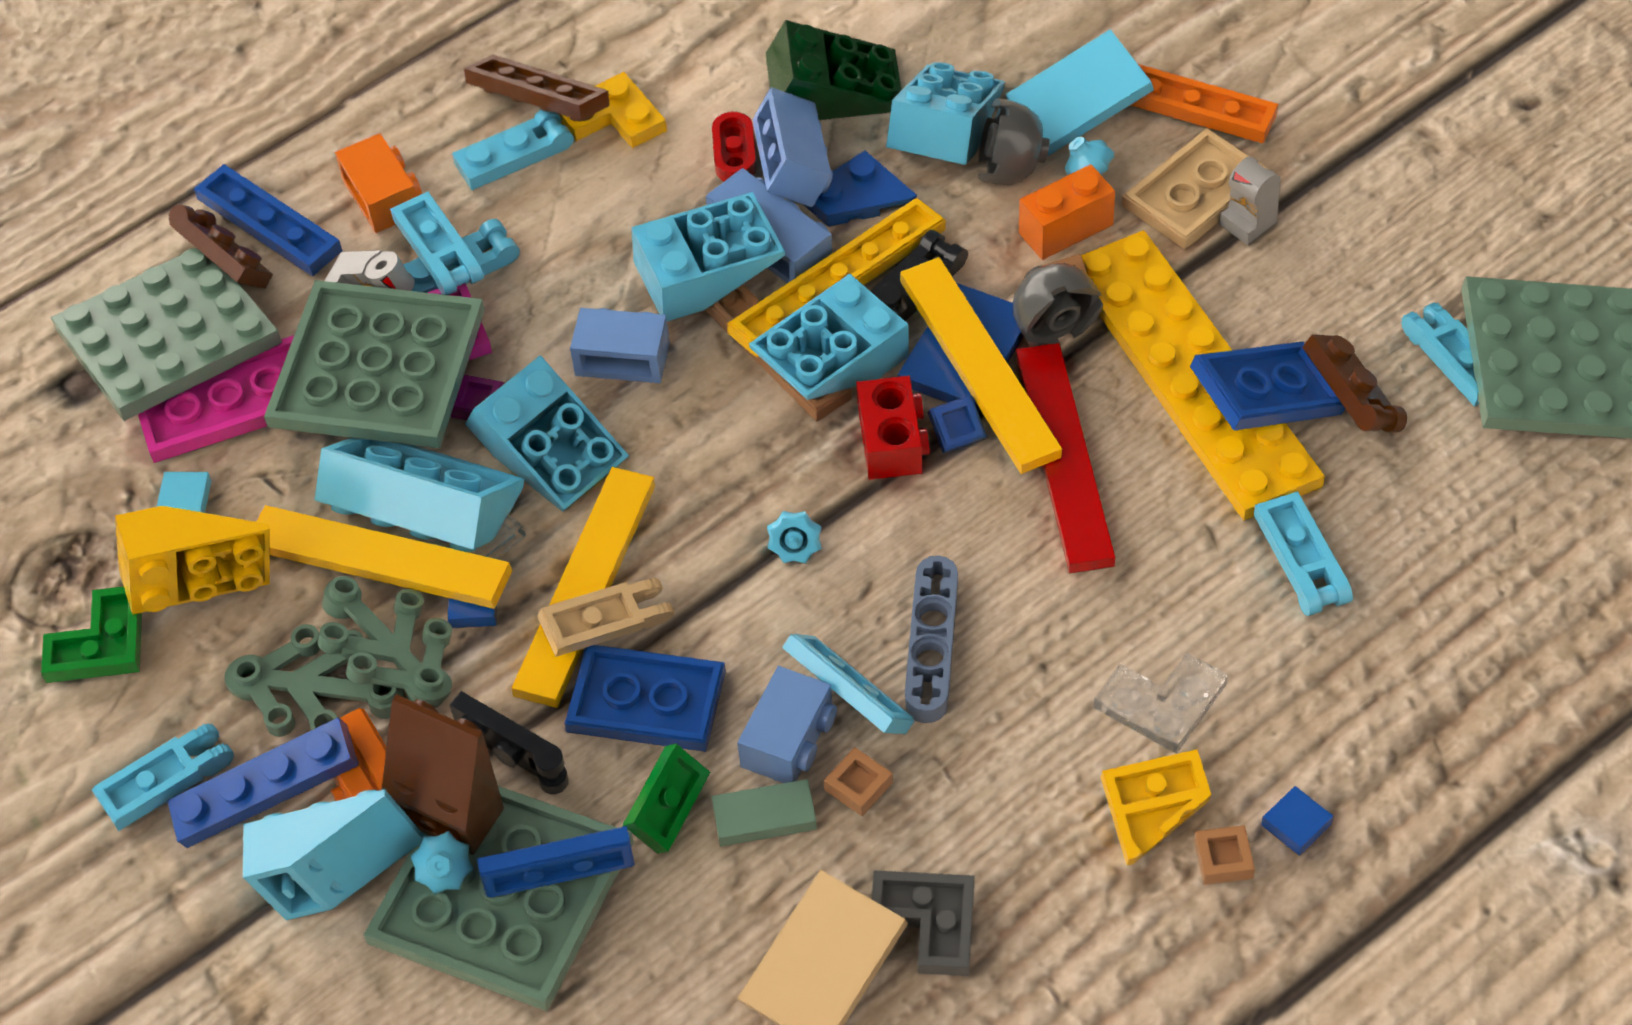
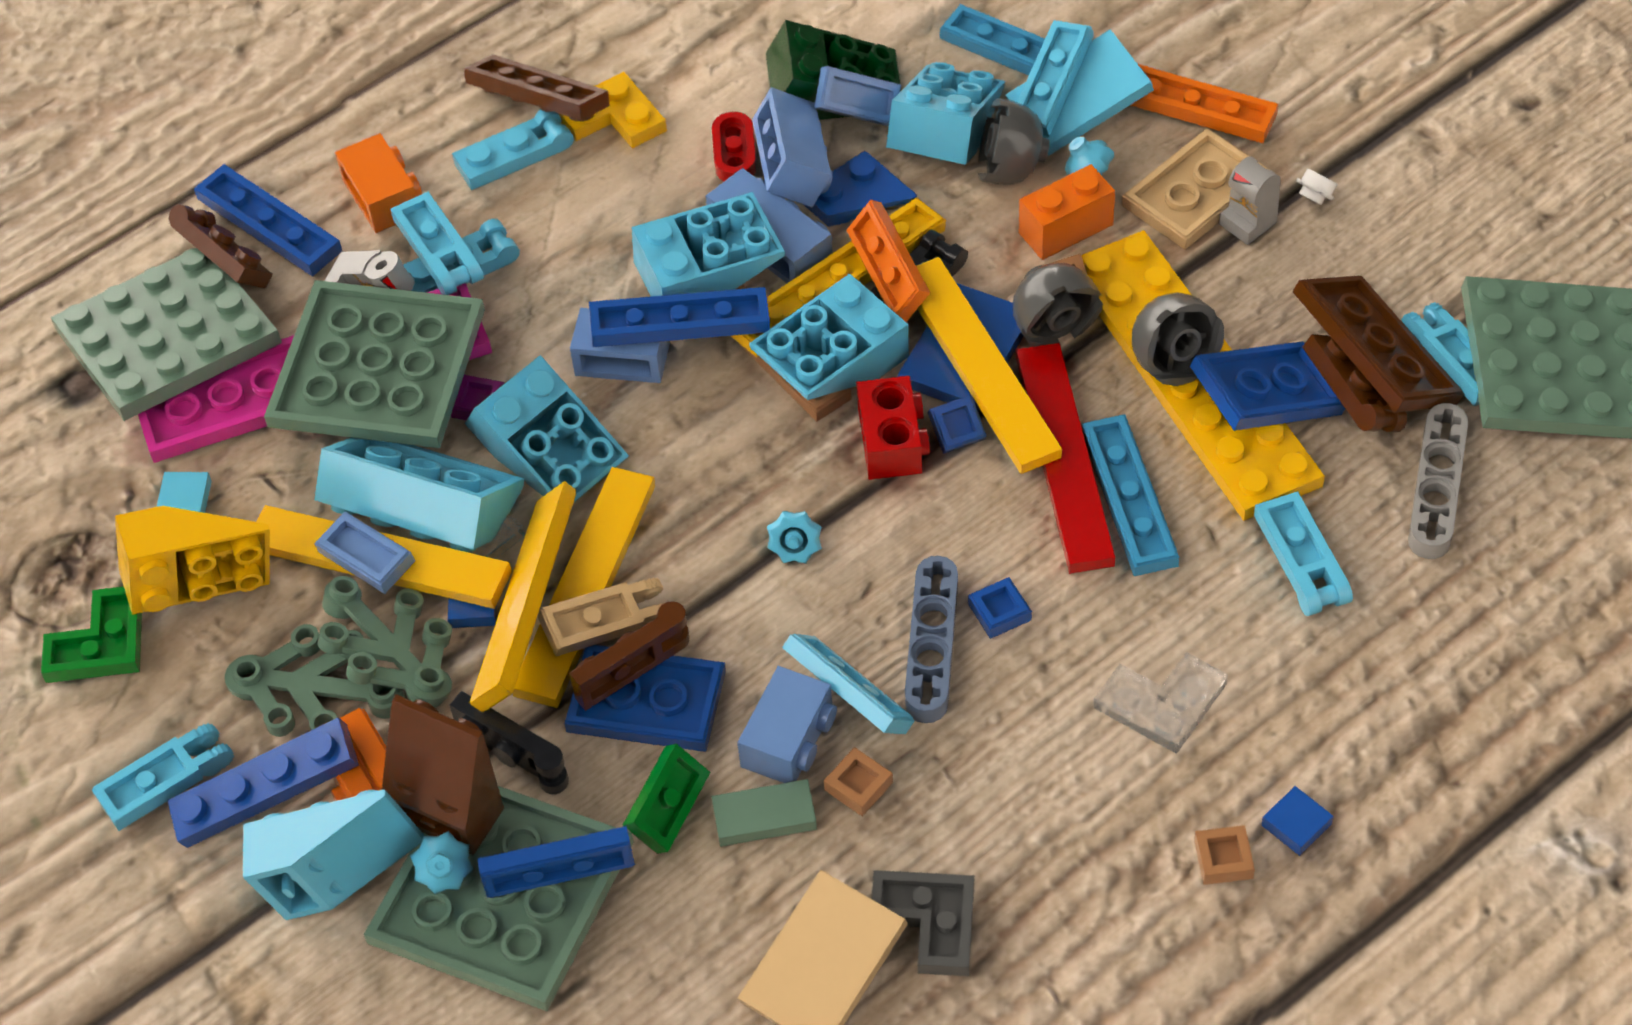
(364, 552): none -> medium blue tile
(523, 598): none -> yellow tile
(631, 656): none -> reddish brown plate
(679, 317): none -> blue plate
(855, 95): none -> medium blue tile
(888, 260): none -> orange tile
(992, 38): none -> dark azure tile
(999, 607): none -> blue tile
(1055, 71): none -> medium azure tile
(1130, 495): none -> dark azure tile
(1154, 799): yellow wing -> none
(1172, 333): none -> dark grey cylinder
(1316, 186): none -> white plate
(1378, 343): none -> reddish brown tile
(1440, 480): none -> light grey beam

